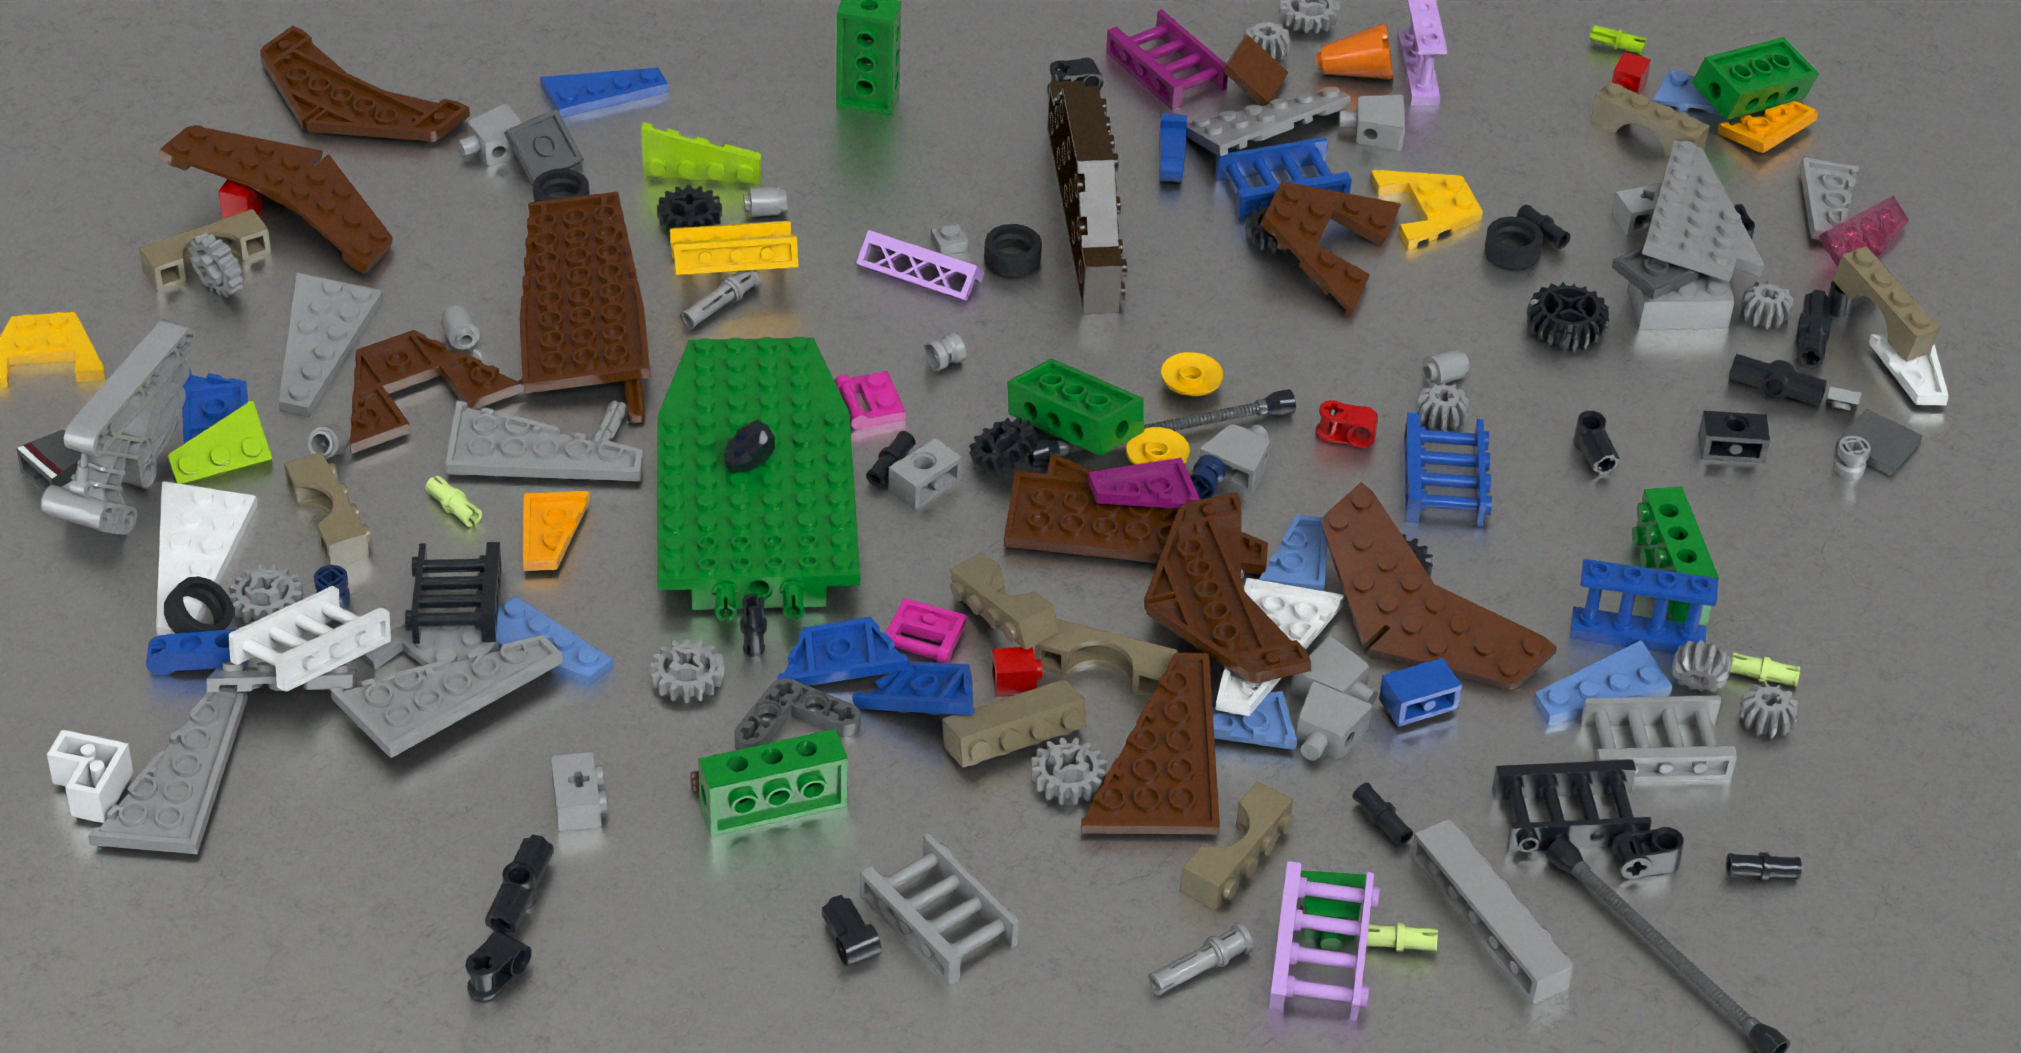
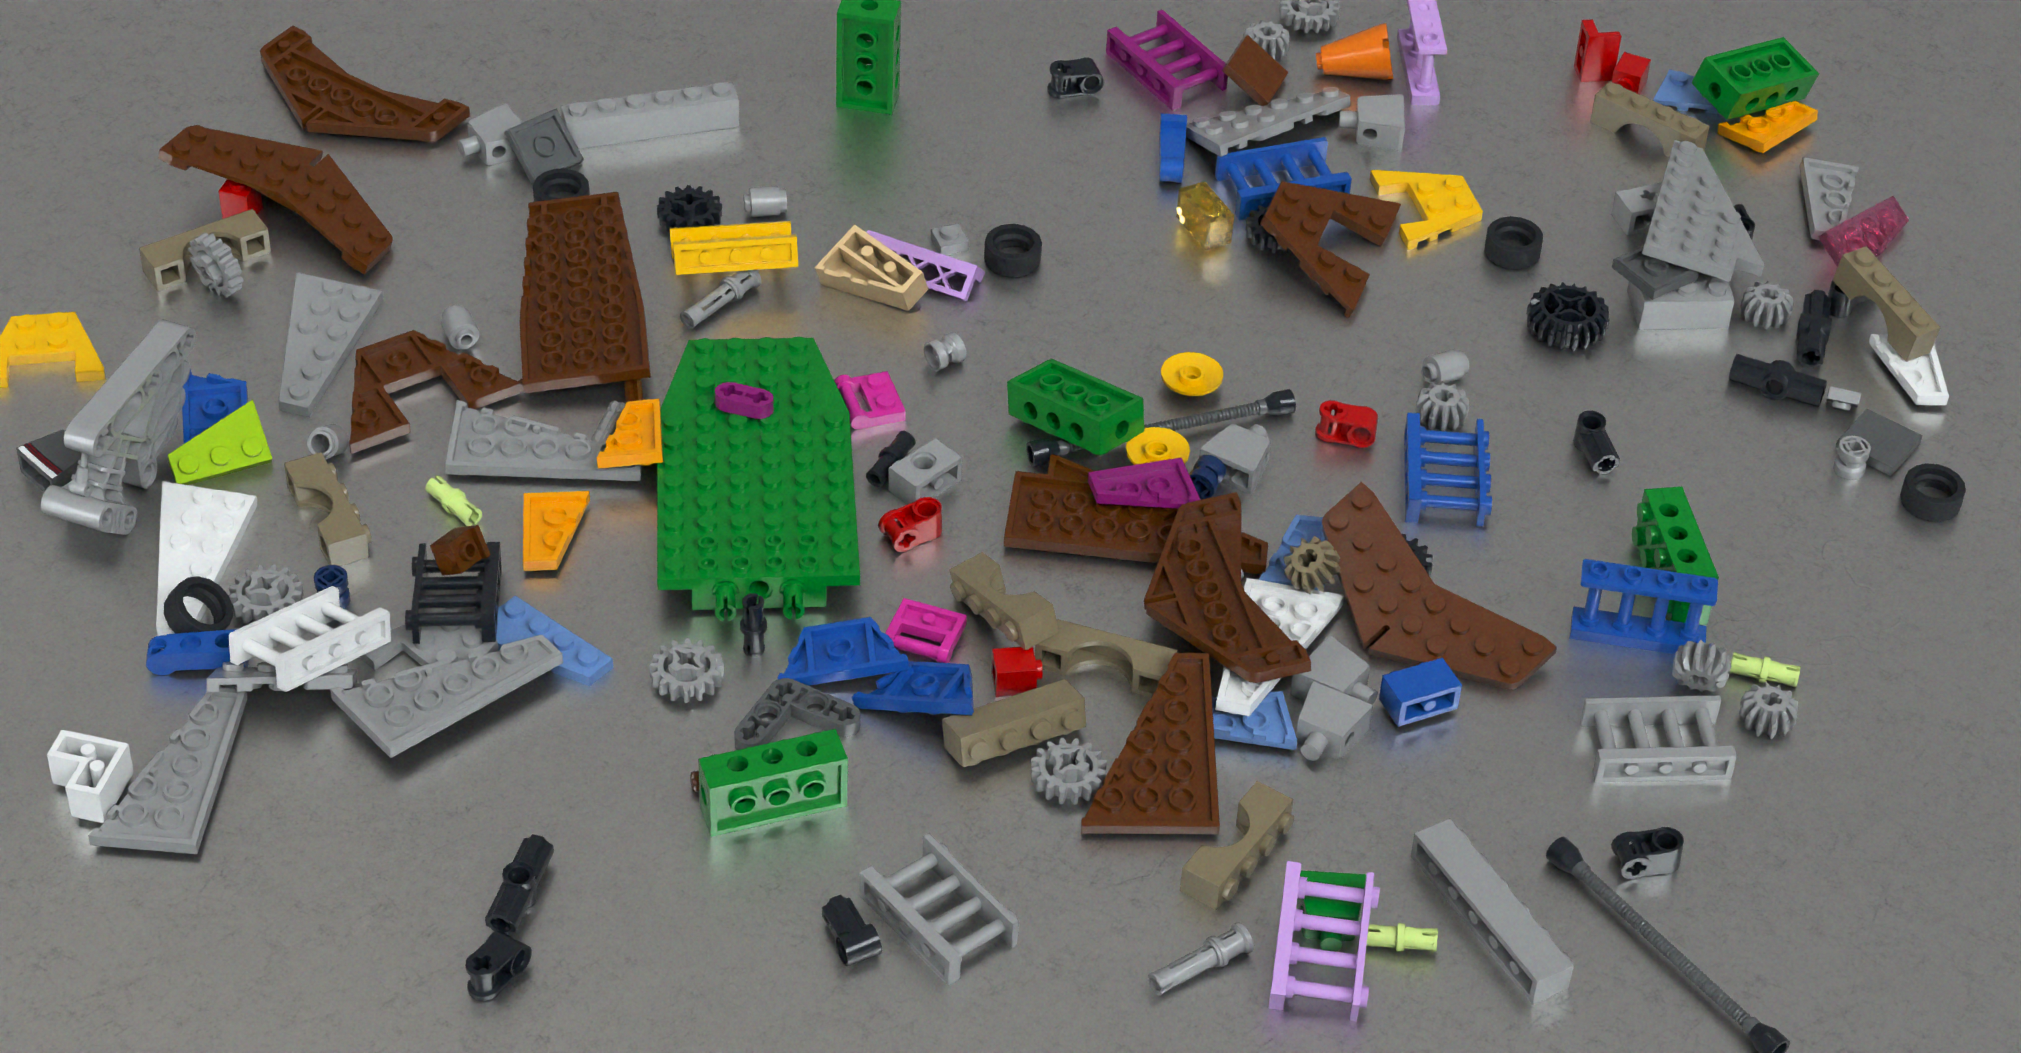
(459, 549): none -> reddish brown brick
(576, 791): light grey brick -> none
(598, 90): blue wing -> none
(636, 436): none -> light orange wing
(652, 115): none -> light grey brick
(687, 158): lime wing -> none
(744, 400): none -> magenta beam
(749, 447): black rock -> none
(871, 271): none -> tan wedge
(914, 524): none -> red piece
(1003, 445): black gear -> none
(1088, 192): dark brown brick -> none
(1205, 216): none -> clear yellow brick
(1312, 565): none -> dark tan gear
(1382, 814): black pin -> none
(1550, 231): black pin -> none
(1561, 780): black fence -> none
(1596, 53): none -> red panel
(1618, 39): lime axle -> none
(1620, 675): medium blue wing -> none
(1734, 436): black brick -> none
(1763, 866): black pin -> none
(1928, 507): none -> black tyre

